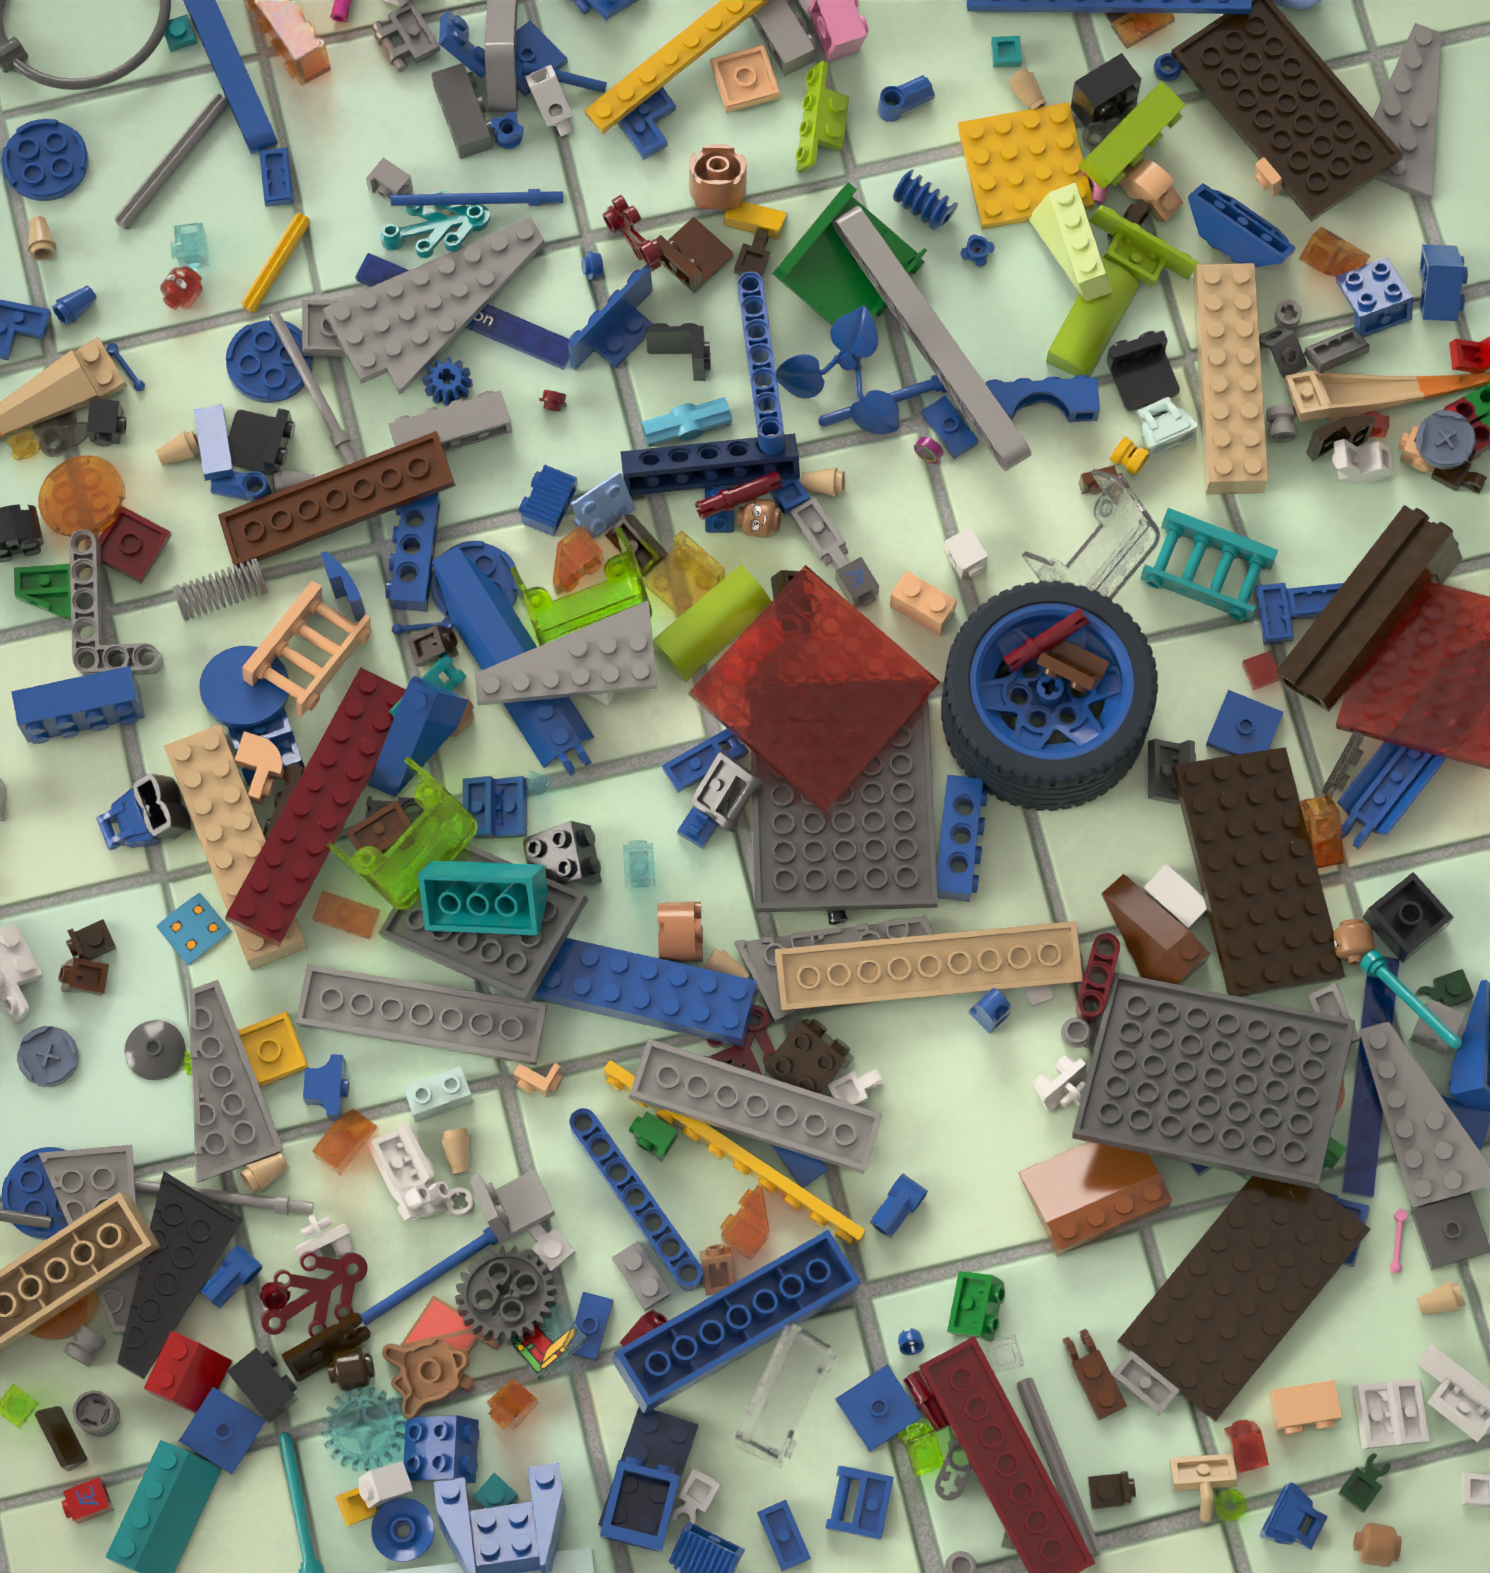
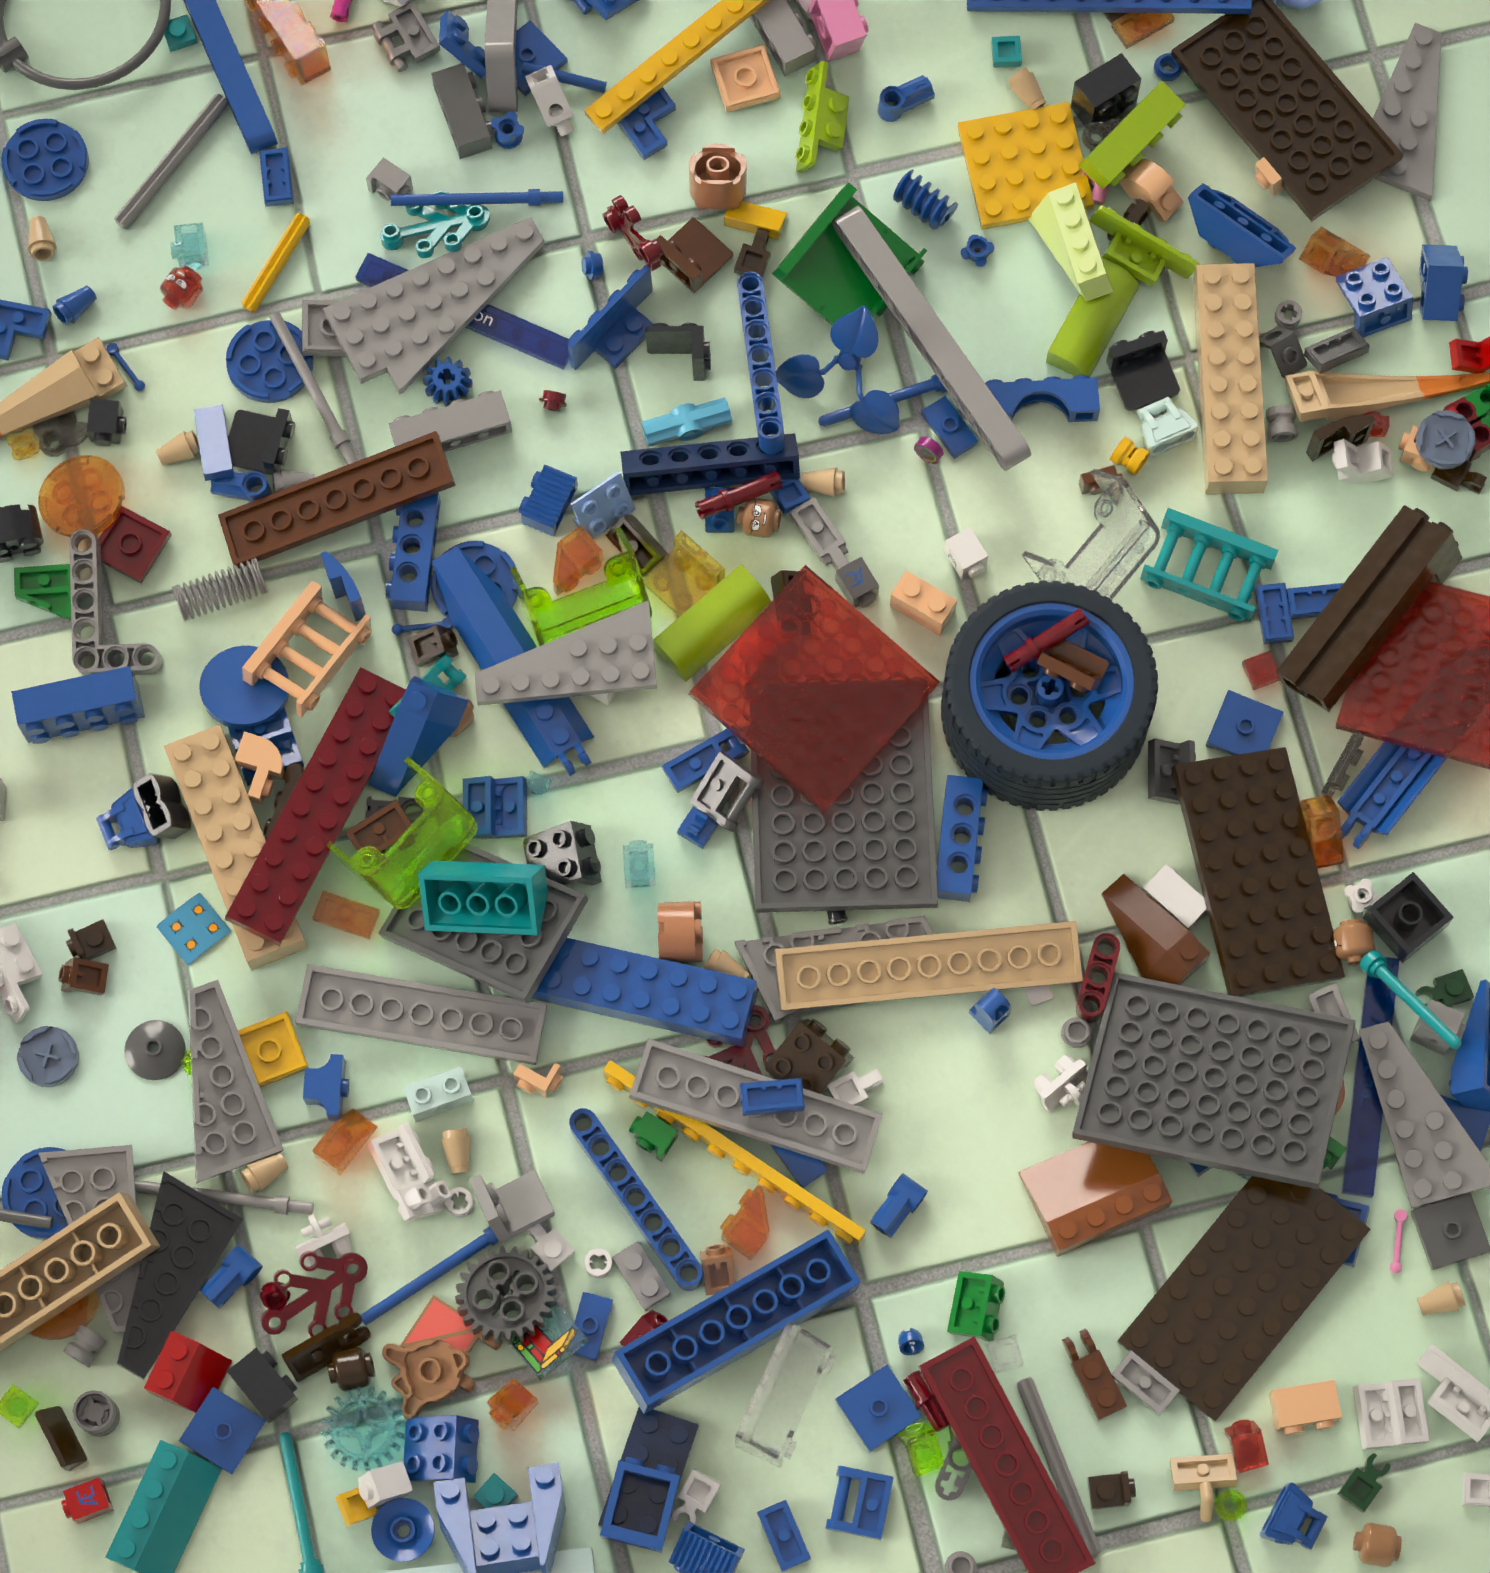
(597, 1272): none -> white bush
(772, 1097): none -> blue plate
(1359, 904): none -> white plate

